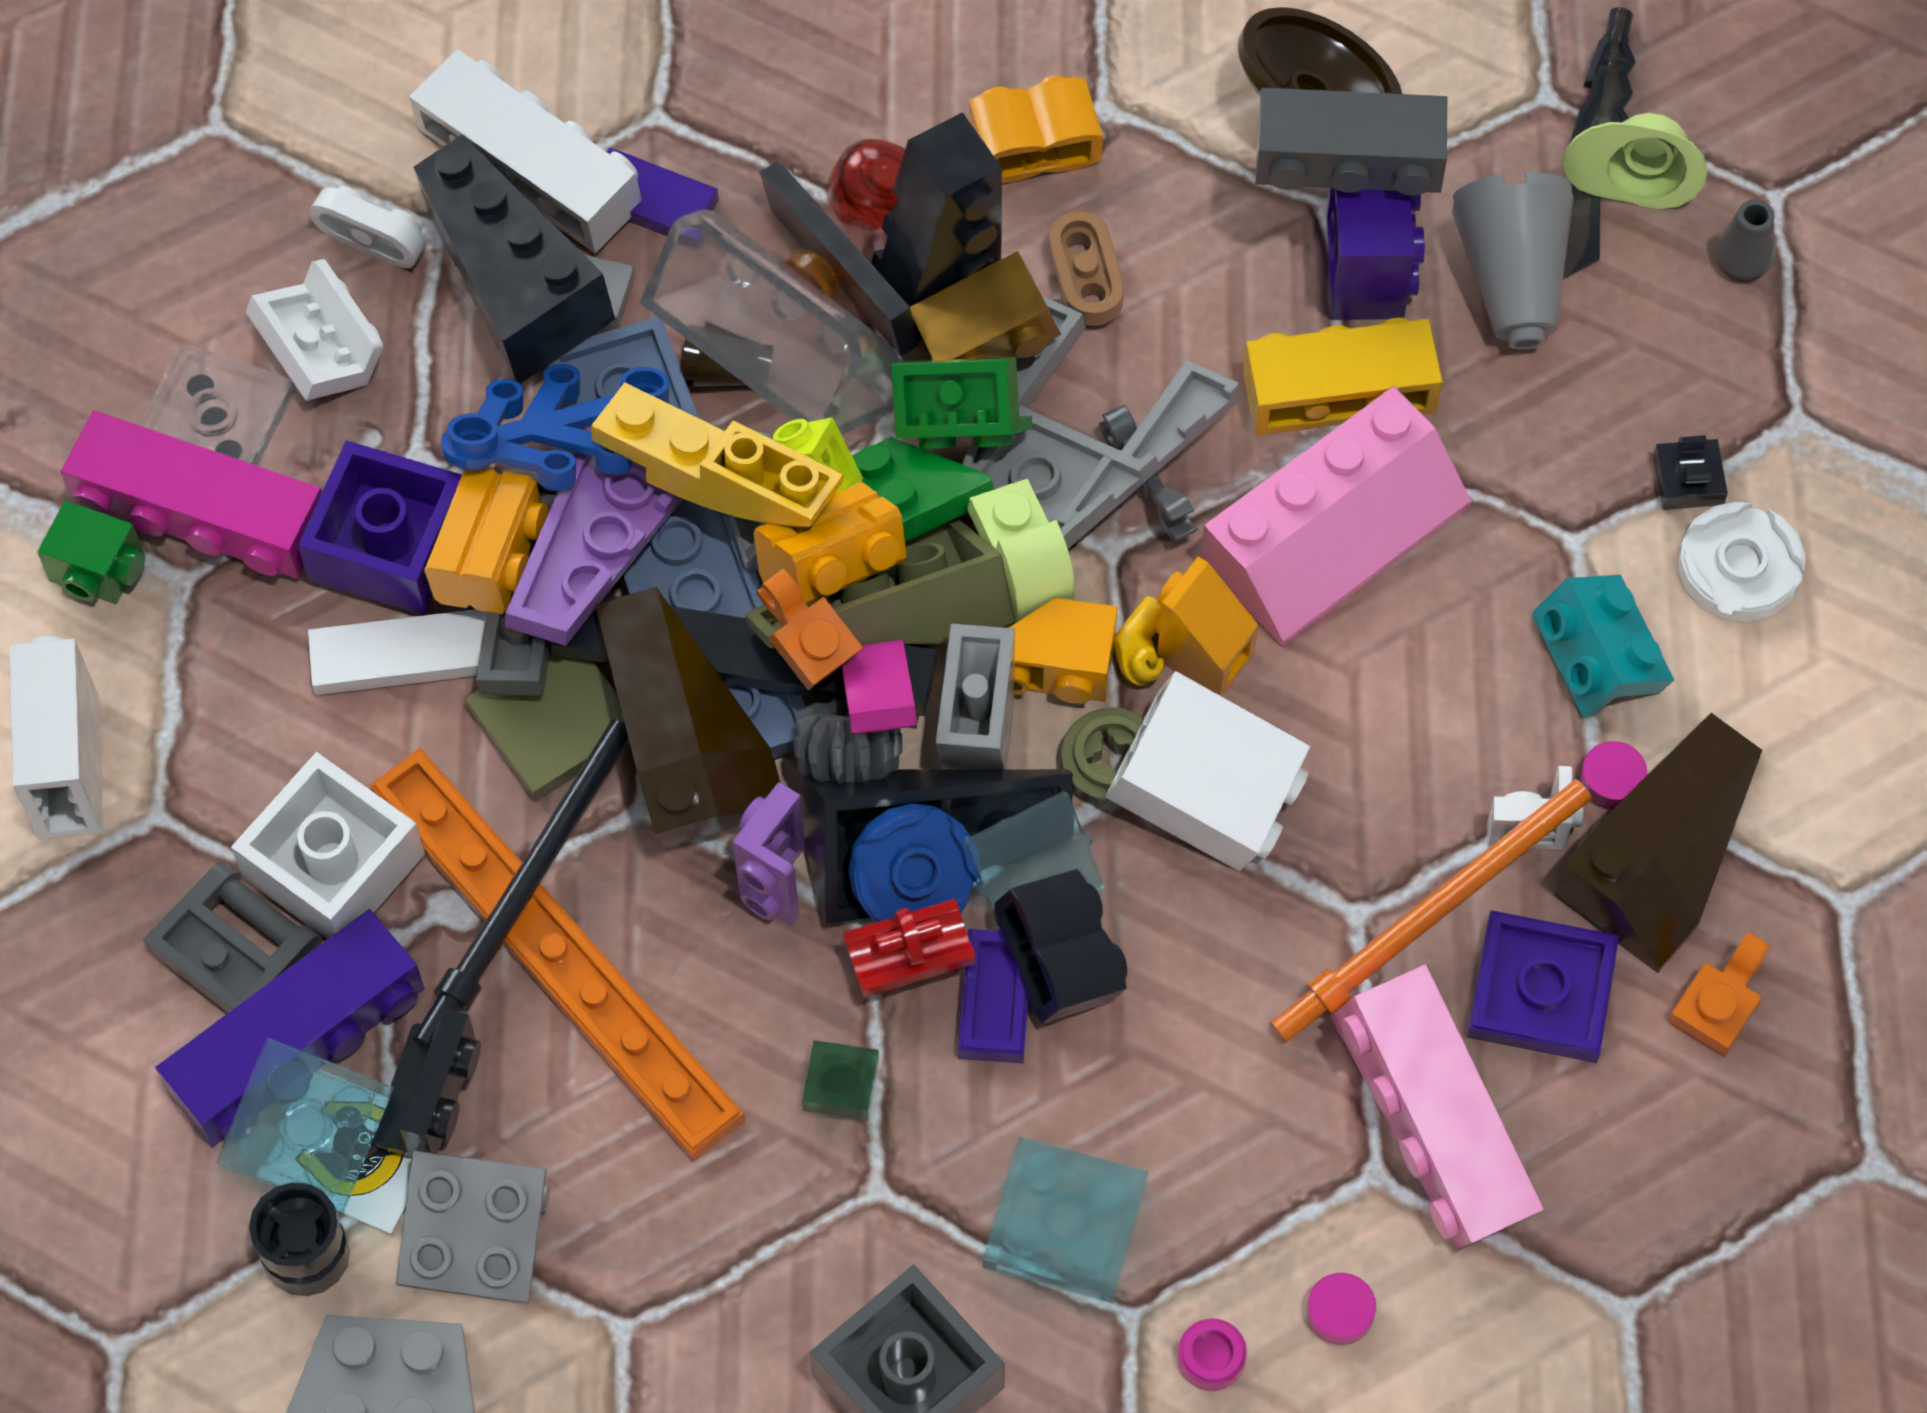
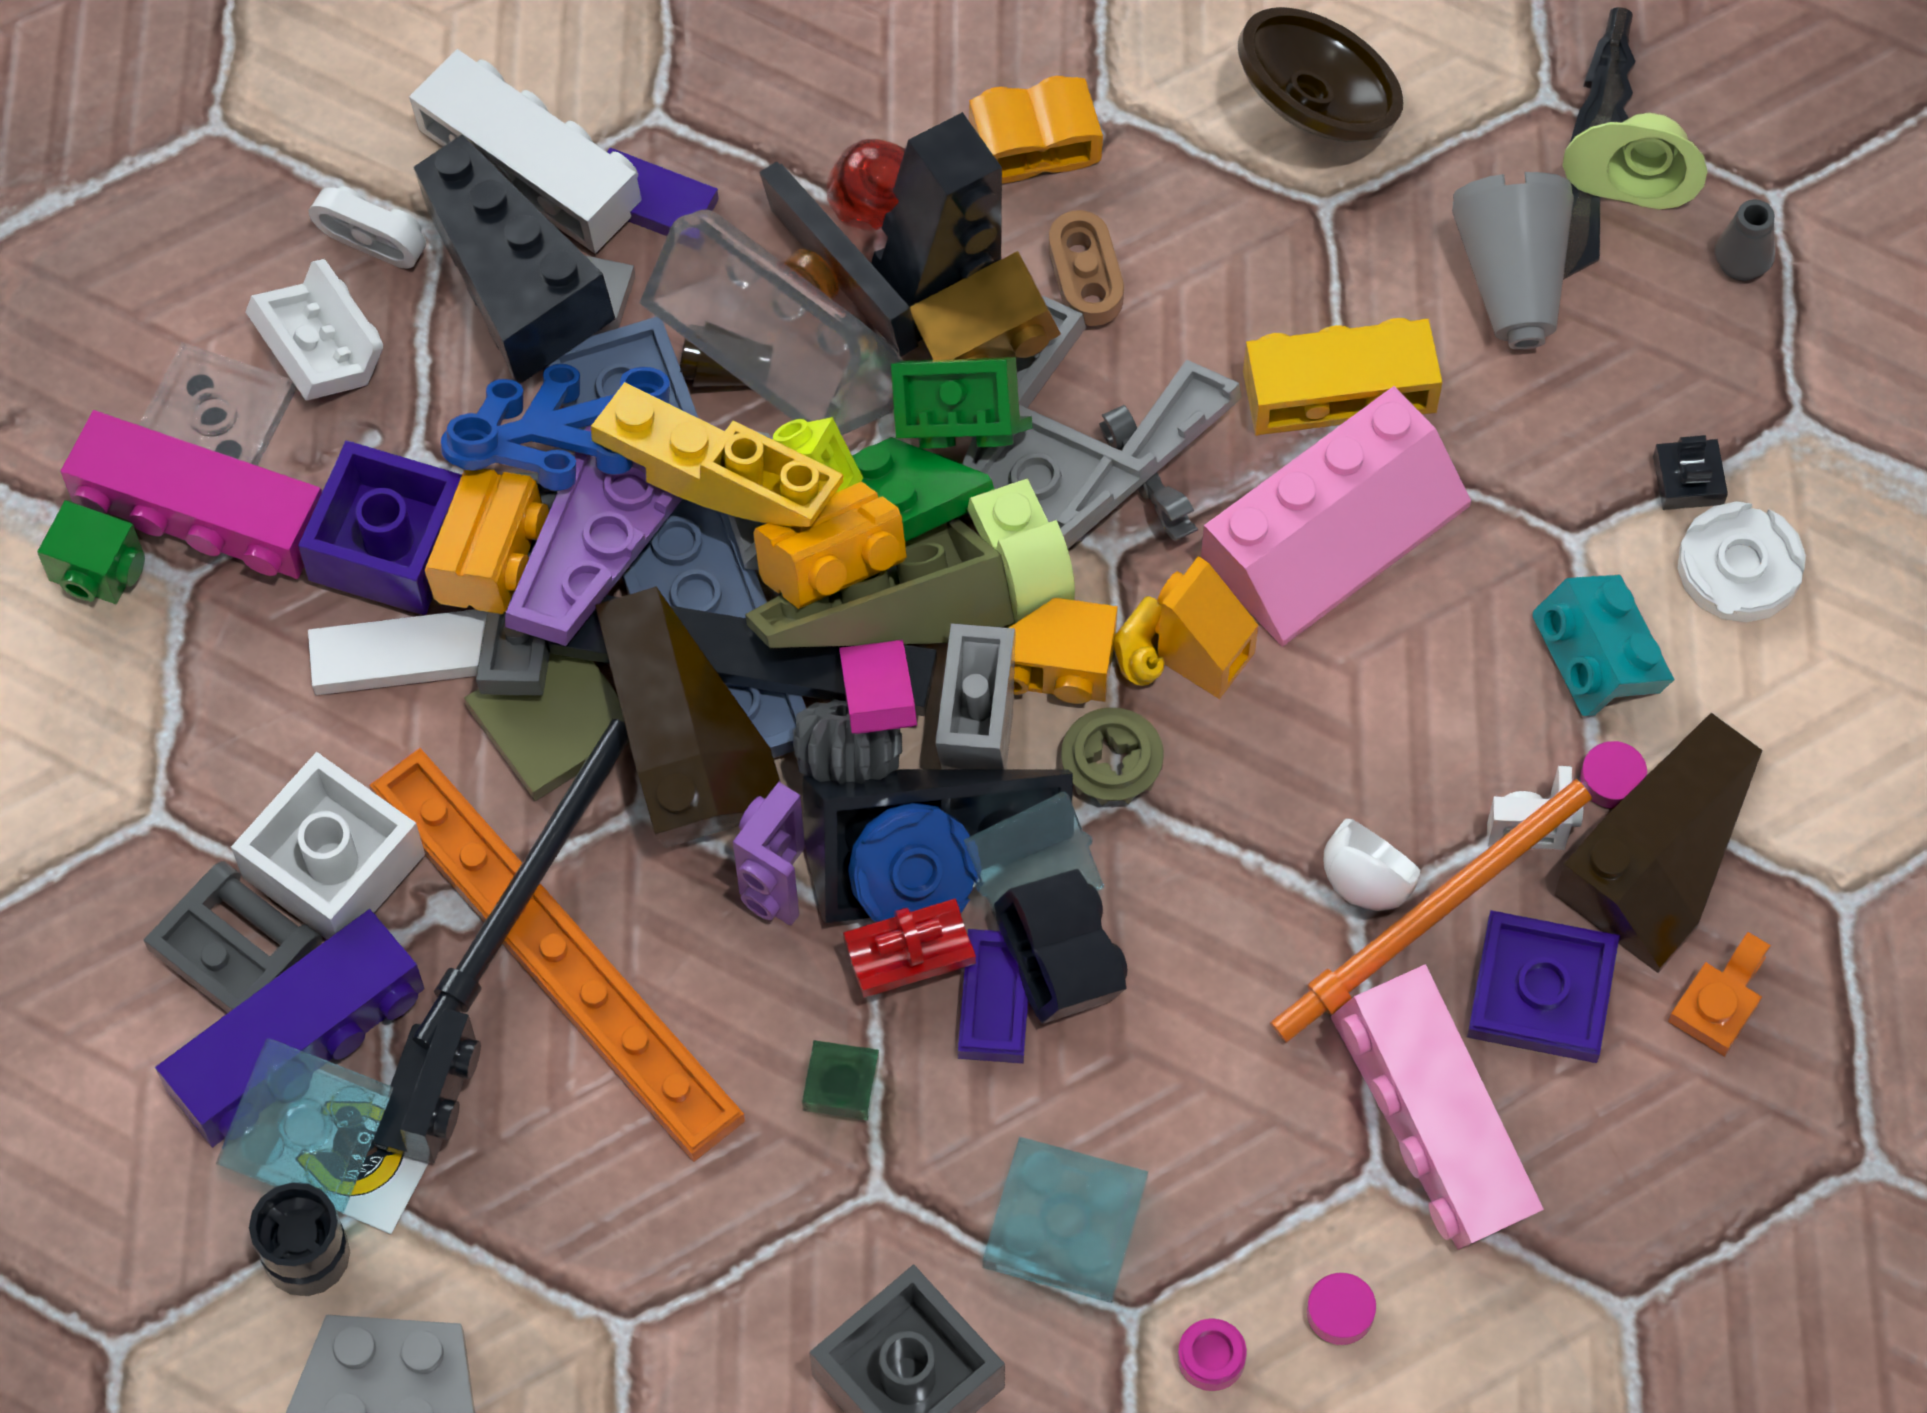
(55, 738): white brick -> none
(471, 1226): light grey hinge -> none
(811, 638): orange plate -> none
(1210, 773): white brick -> none
(1351, 140): dark grey brick -> none
(1368, 868): none -> white hair
(1372, 253): dark purple brick -> none

